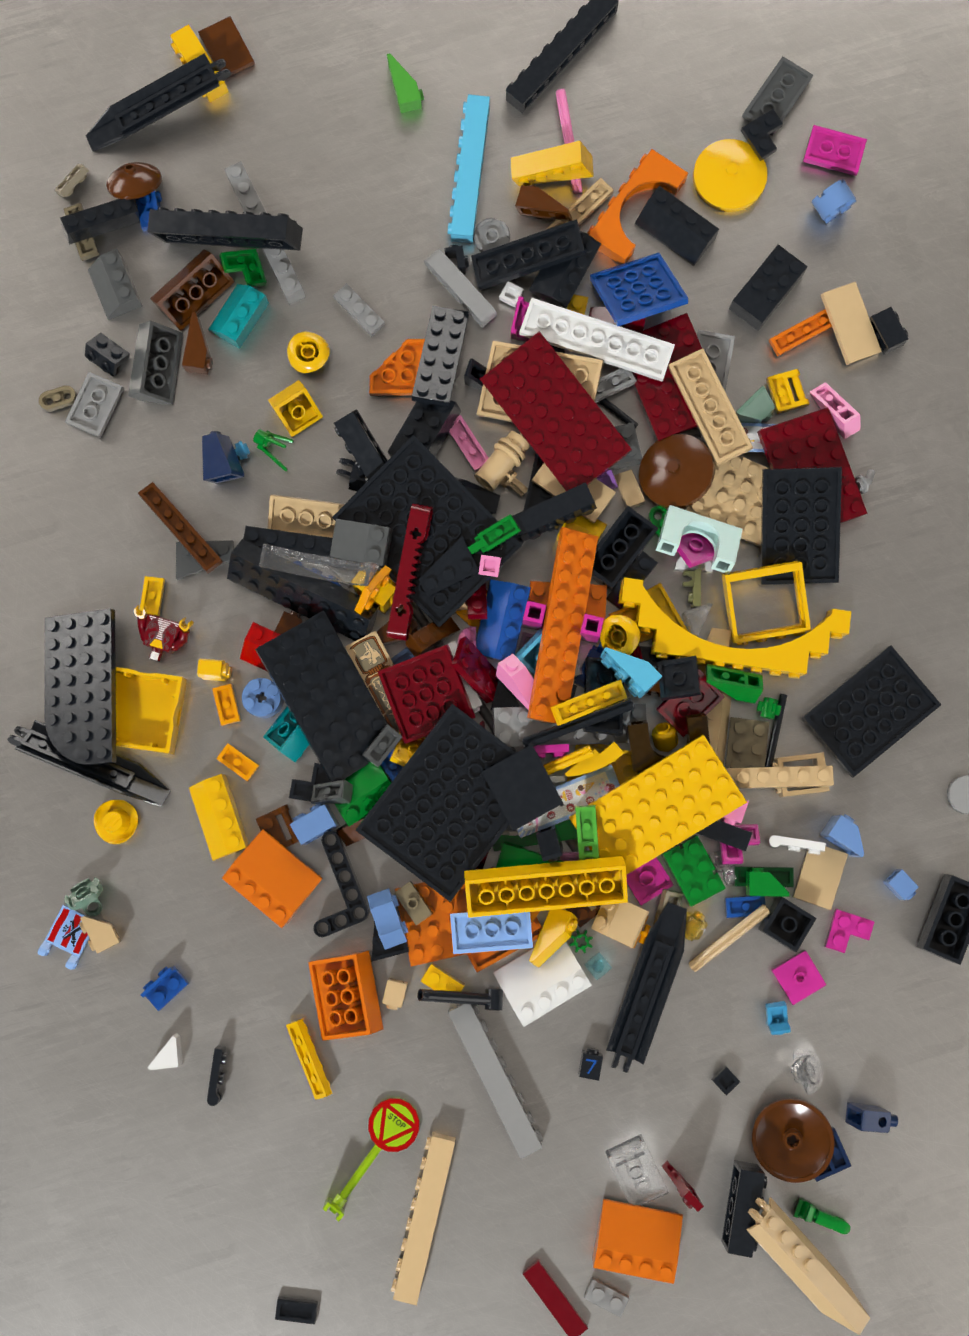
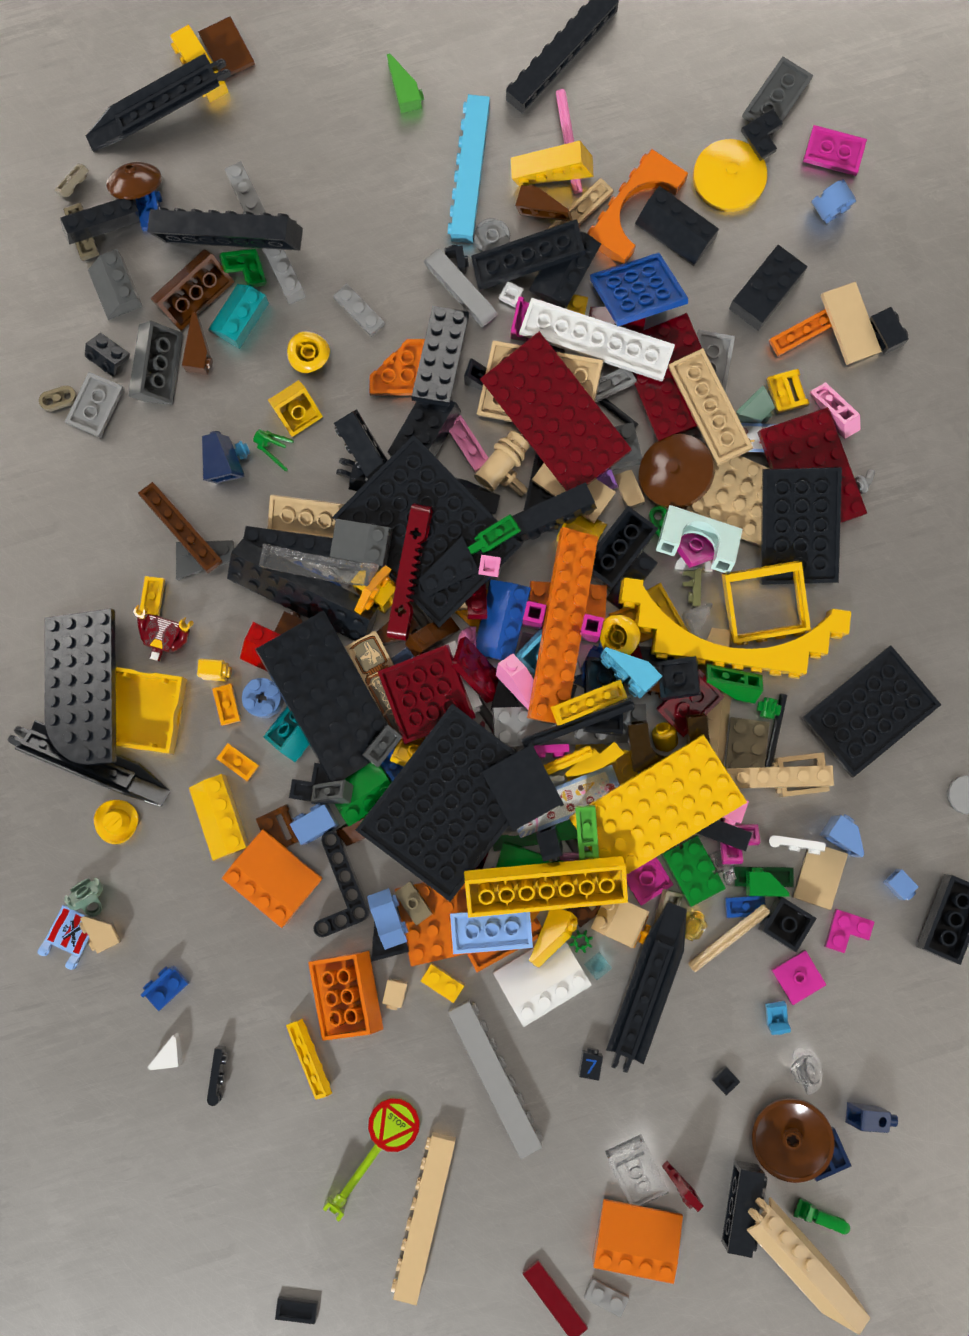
(491, 998): black piece -> none

